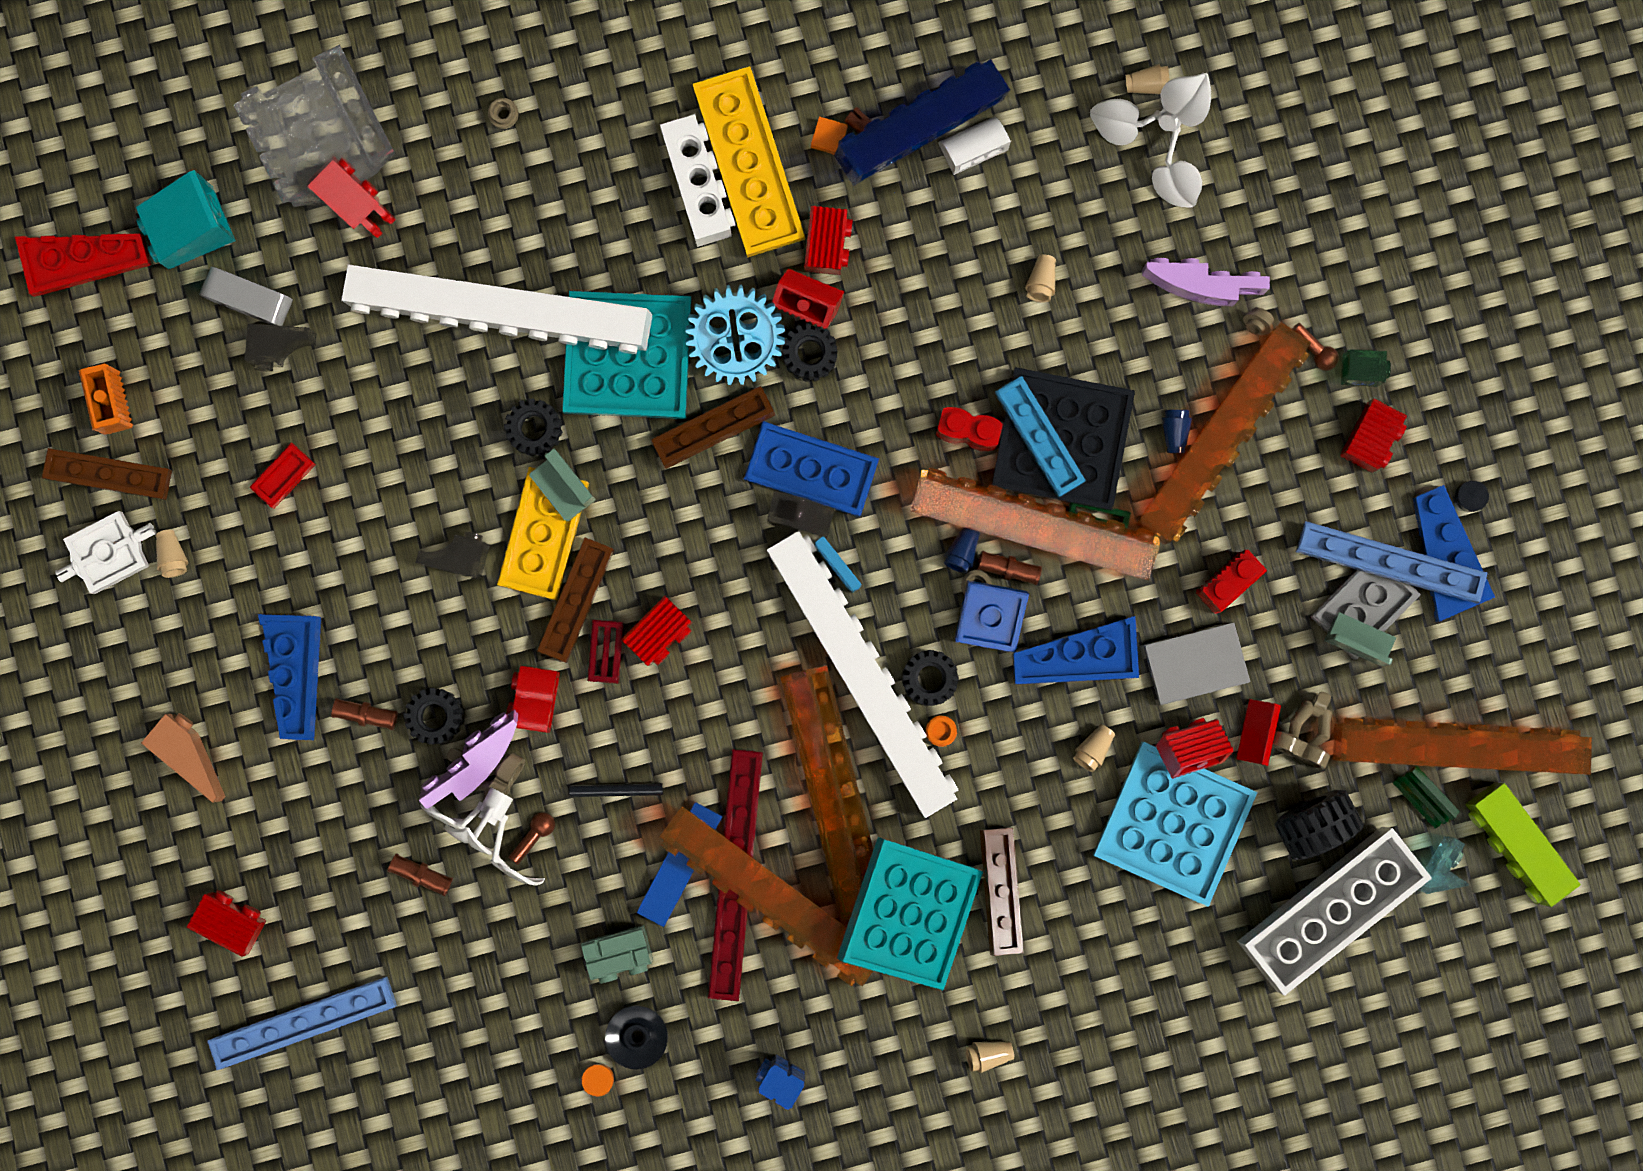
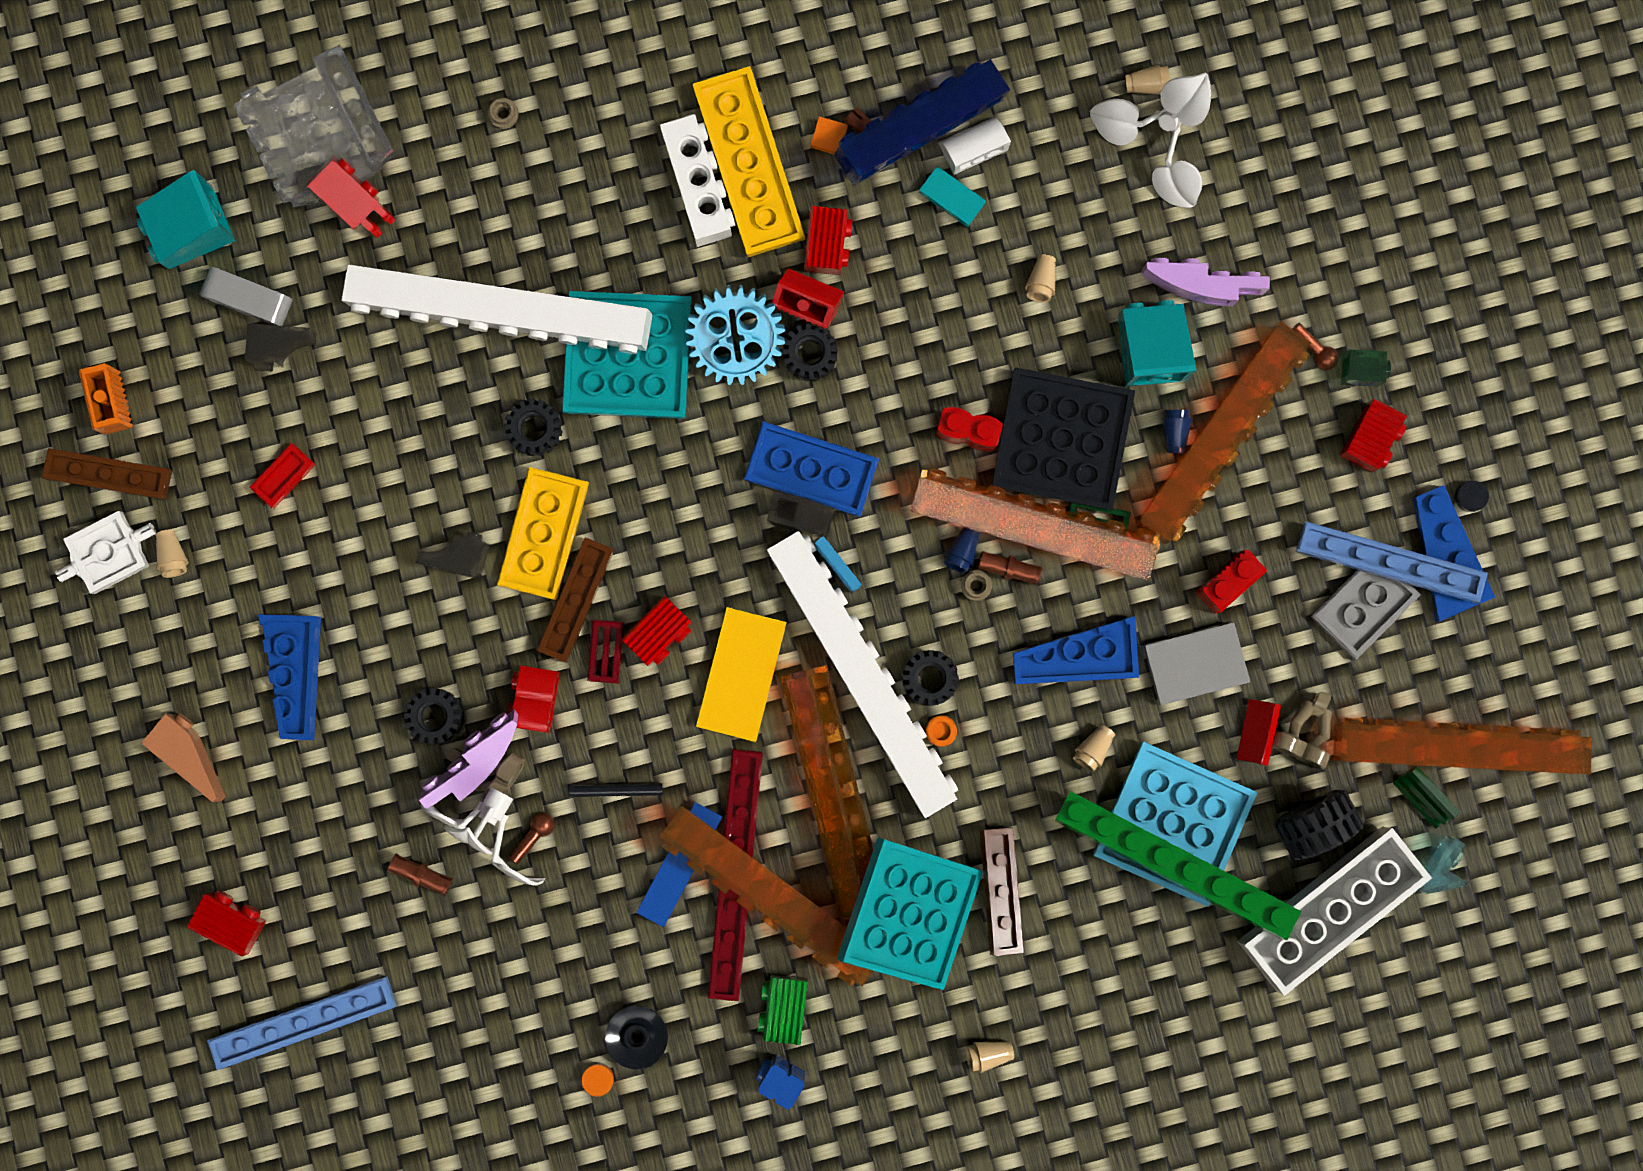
(65, 262): red wing -> none
(364, 714): copper pin -> none
(561, 486): sand green panel -> none
(617, 953): sand green brick -> none
(713, 427): reddish brown plate -> none
(741, 674): none -> yellow tile
(784, 1009): none -> green brick
(952, 196): none -> teal tile
(991, 616): tile -> none
(1040, 436): dark azure tile -> none
(1155, 344): none -> teal slope
(1178, 866): none -> green brick
(1194, 747): red brick -> none
(1258, 321): dark tan plate -> none
(1360, 639): sand green panel -> none
(1522, 844): lime brick -> none

